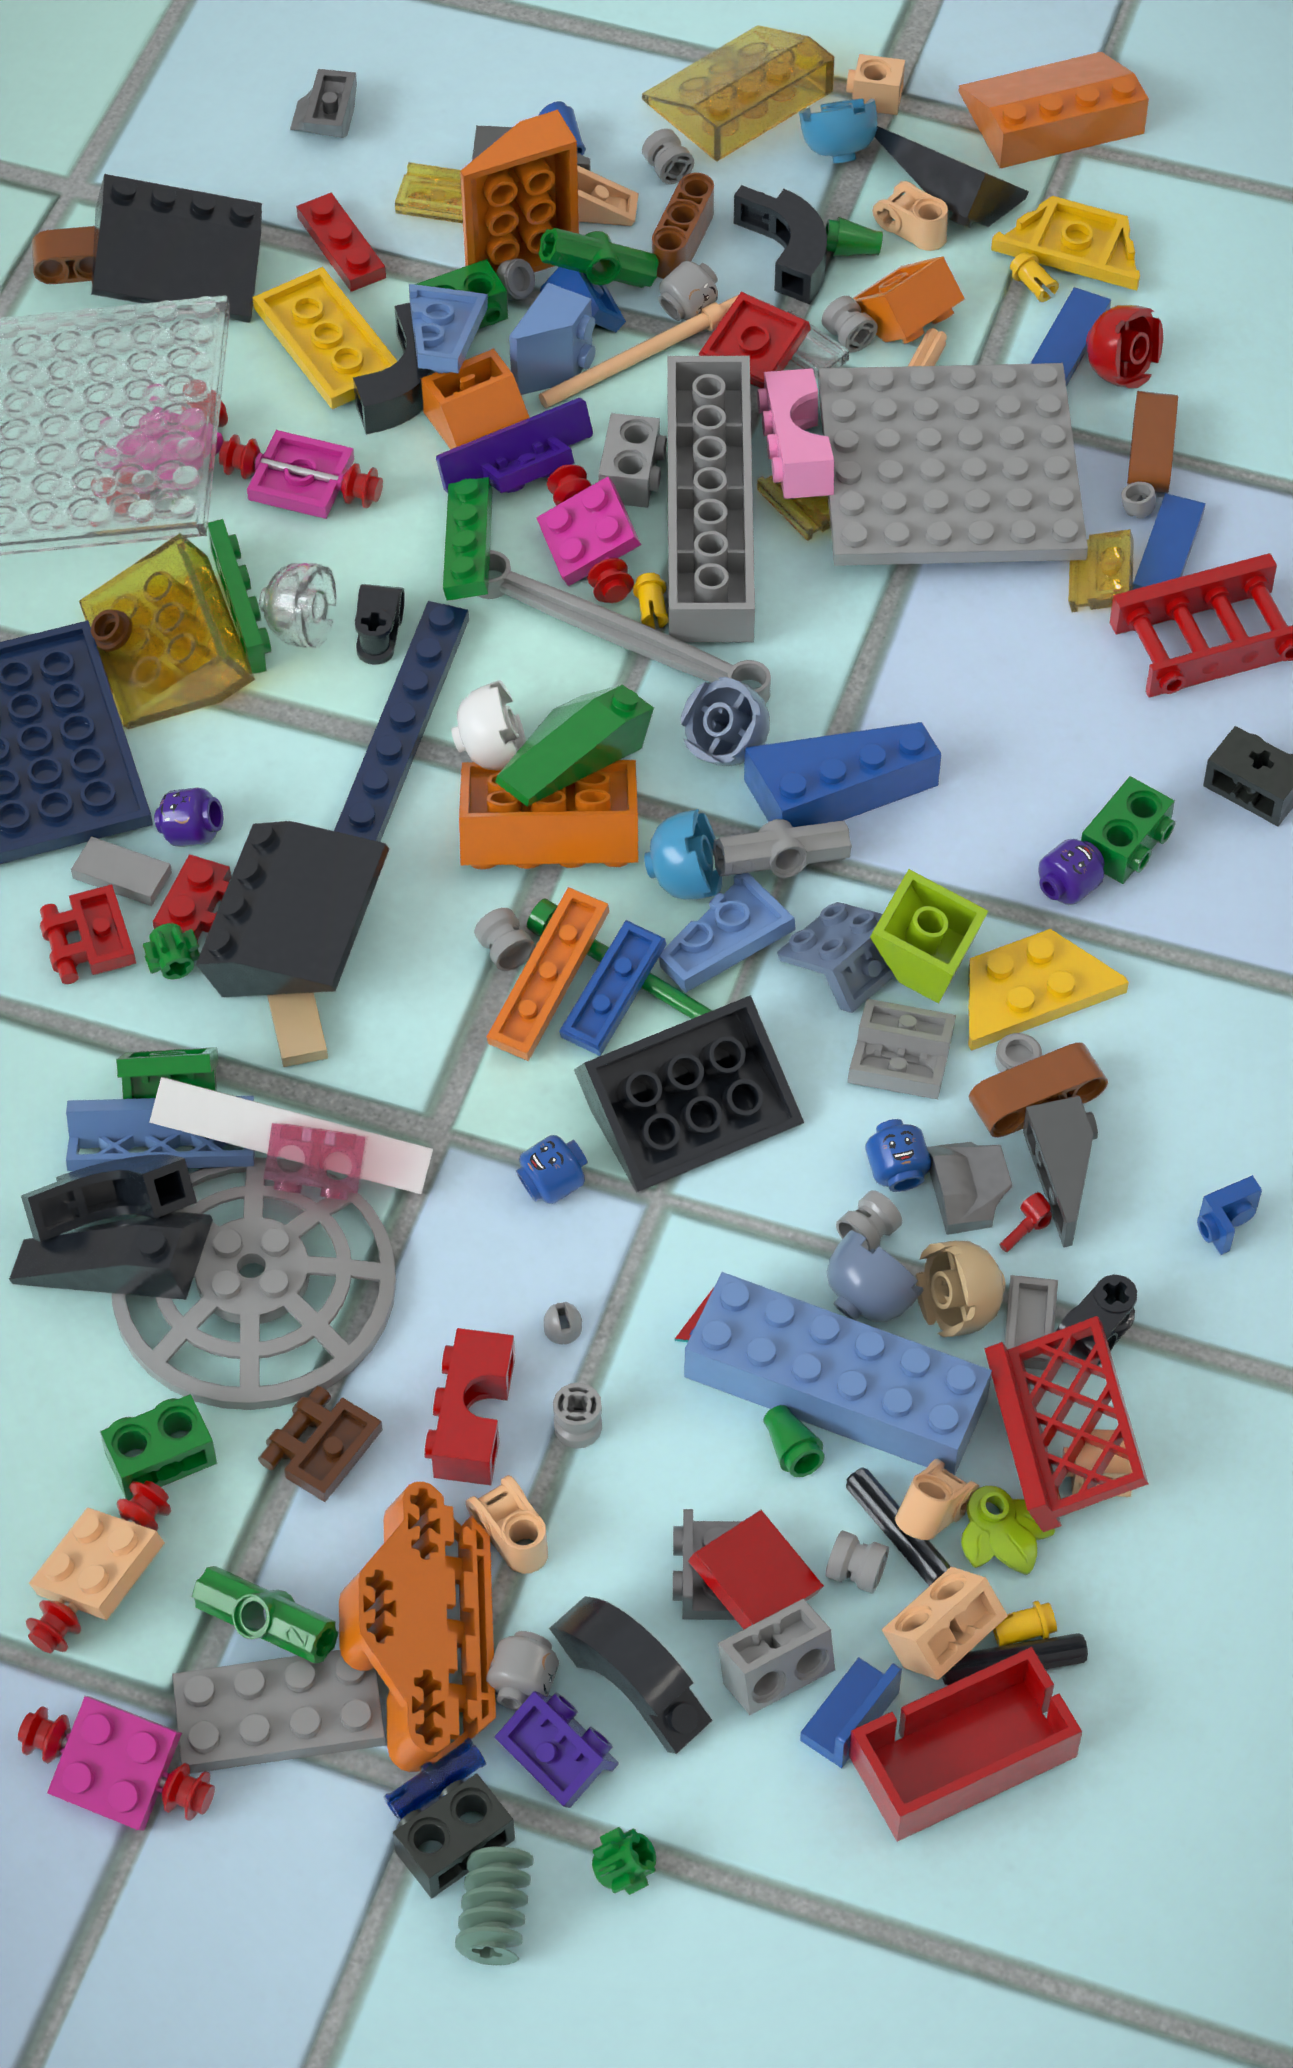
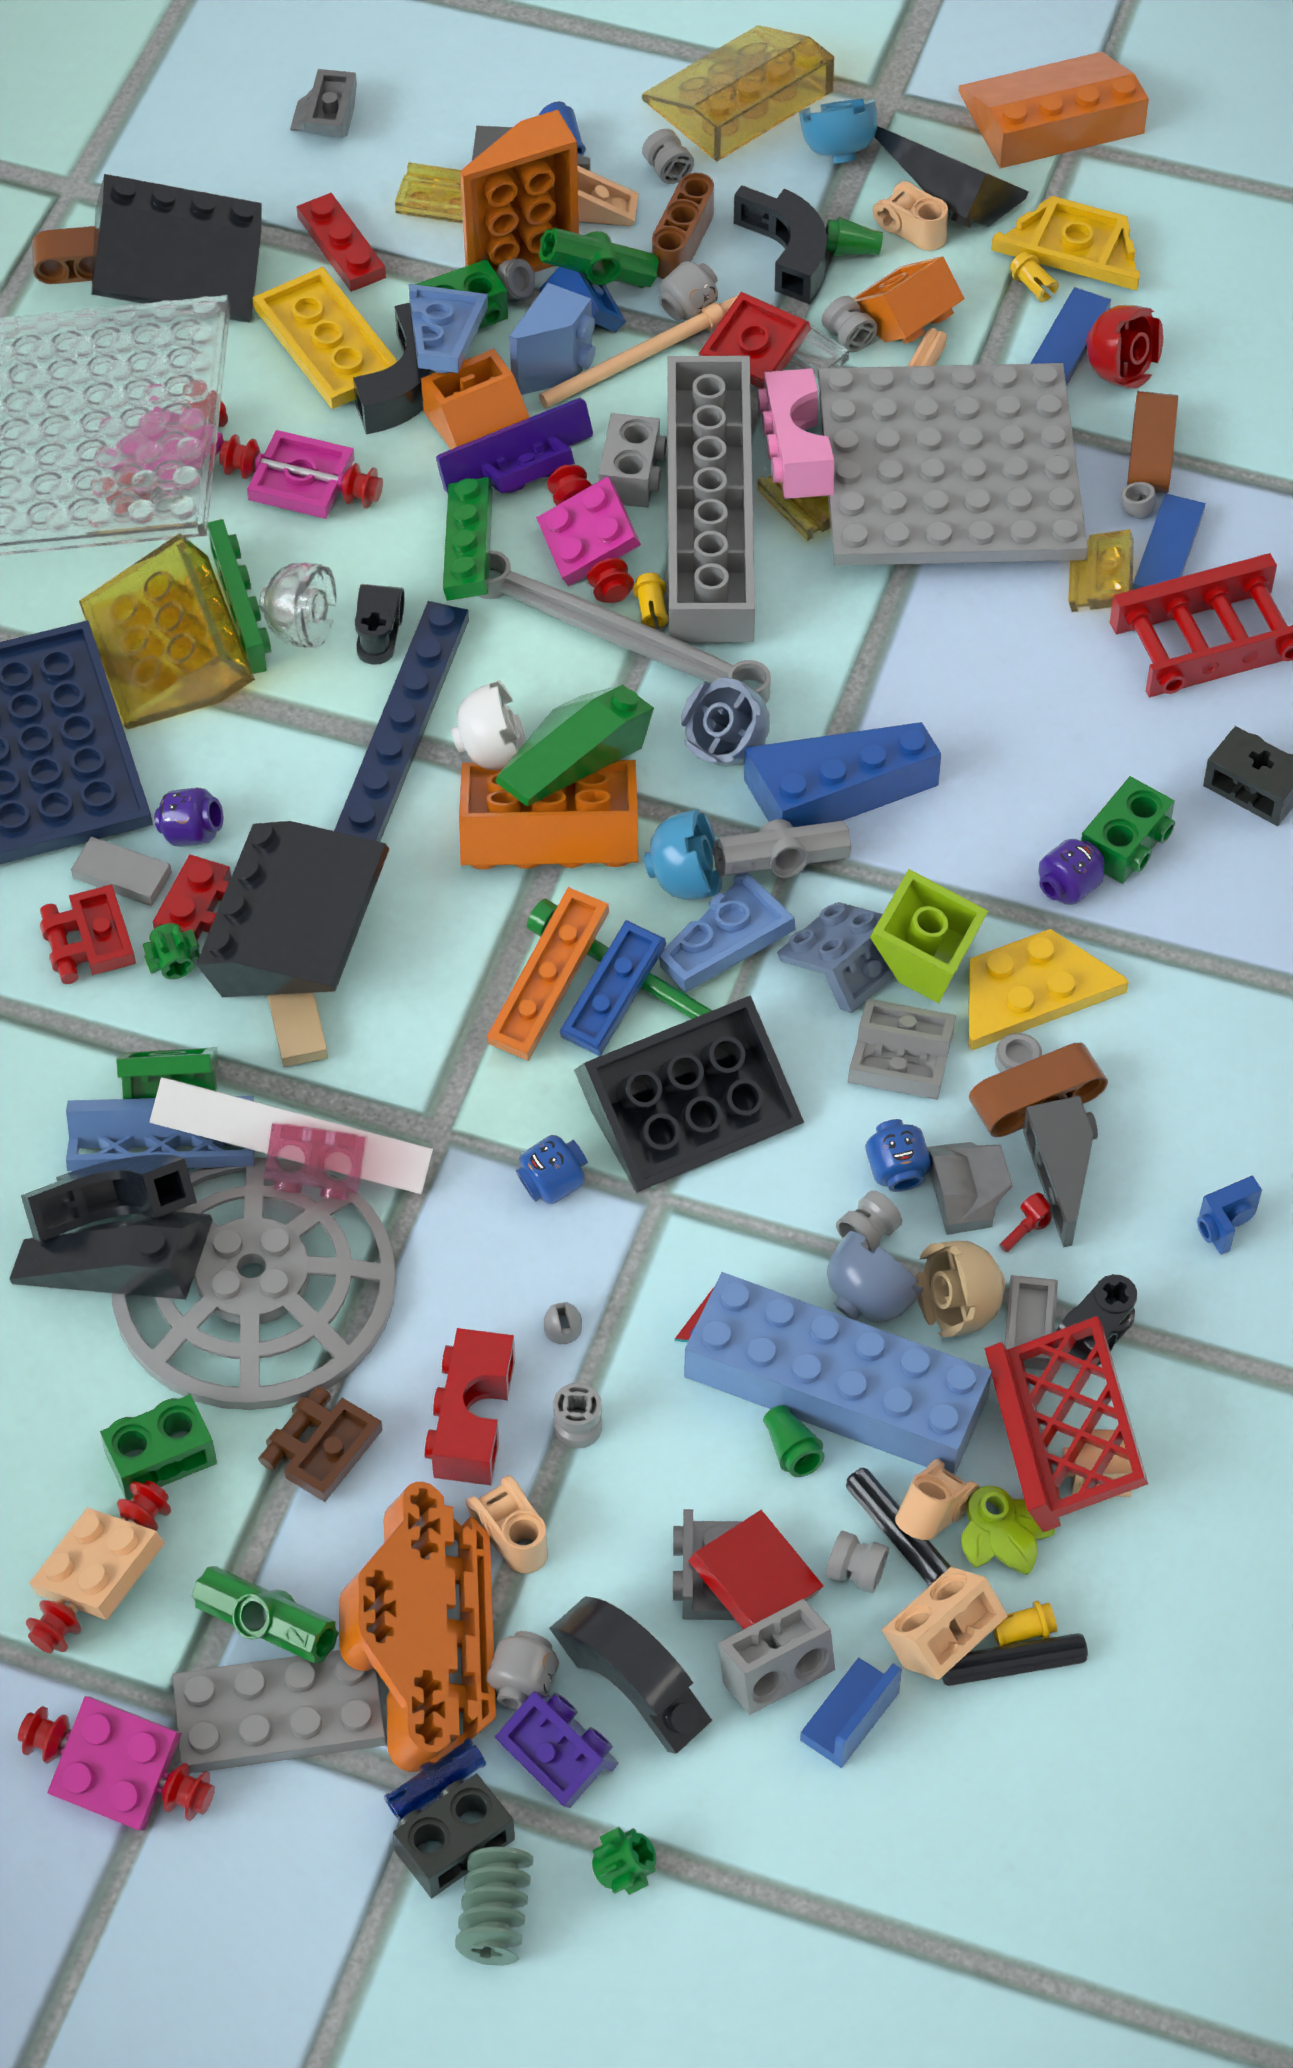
(111, 629): reddish brown plate -> none
(506, 942): light grey wheel -> none
(879, 80): light nougat brick -> none
(964, 1744): red piece -> none

